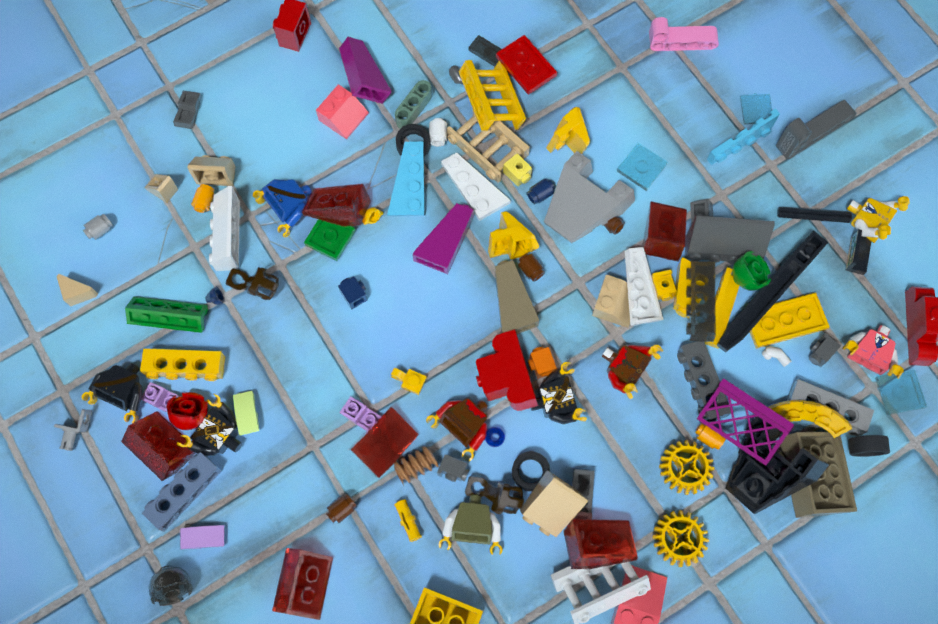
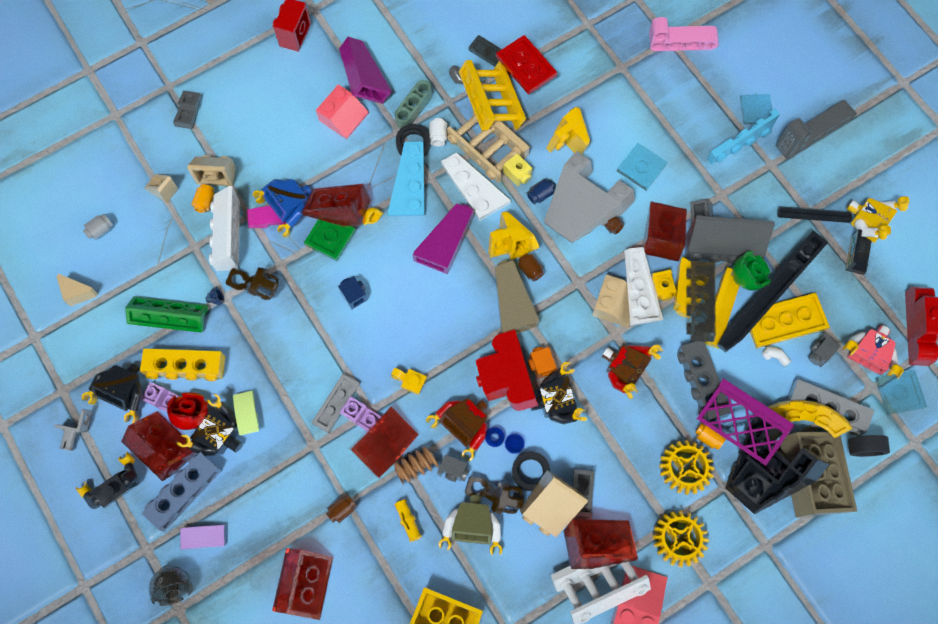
(113, 487): none -> black torso
(262, 217): none -> dark pink slope
(329, 412): none -> light grey tile
(514, 443): none -> clear blue plate

